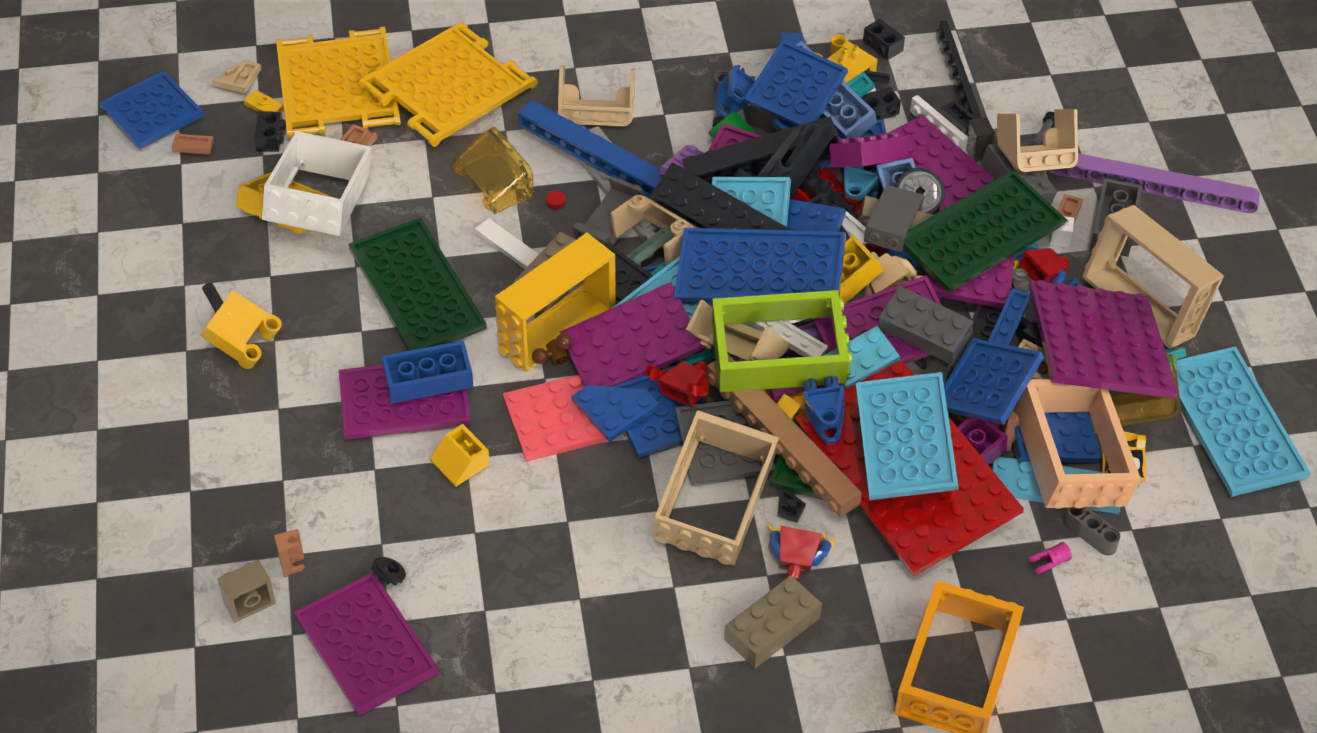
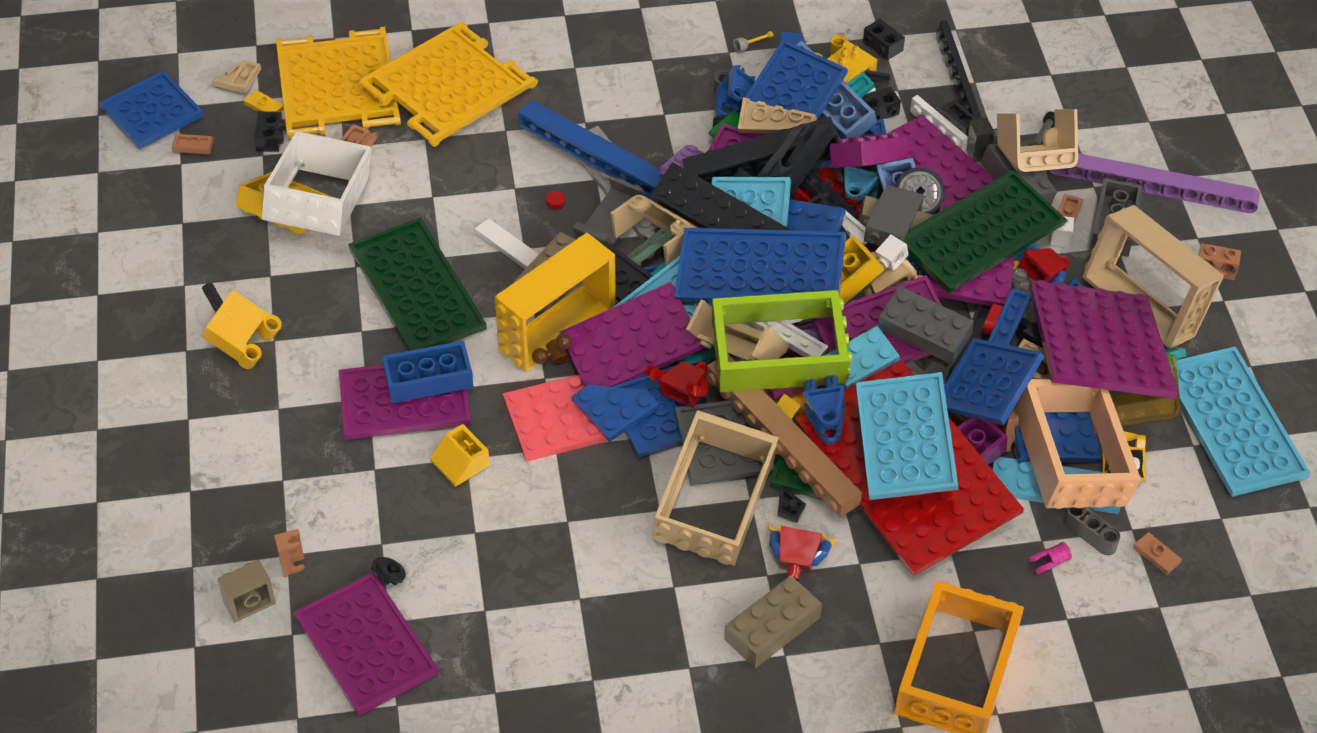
(496, 170): clear yellow windscreen -> none
(596, 111): tan windscreen -> none
(741, 44): none -> light grey hinge
(766, 119): none -> tan wing
(891, 253): none -> white brick
(991, 319): none -> red beam
(1157, 553): none -> nougat plate
(1222, 259): none -> nougat brick

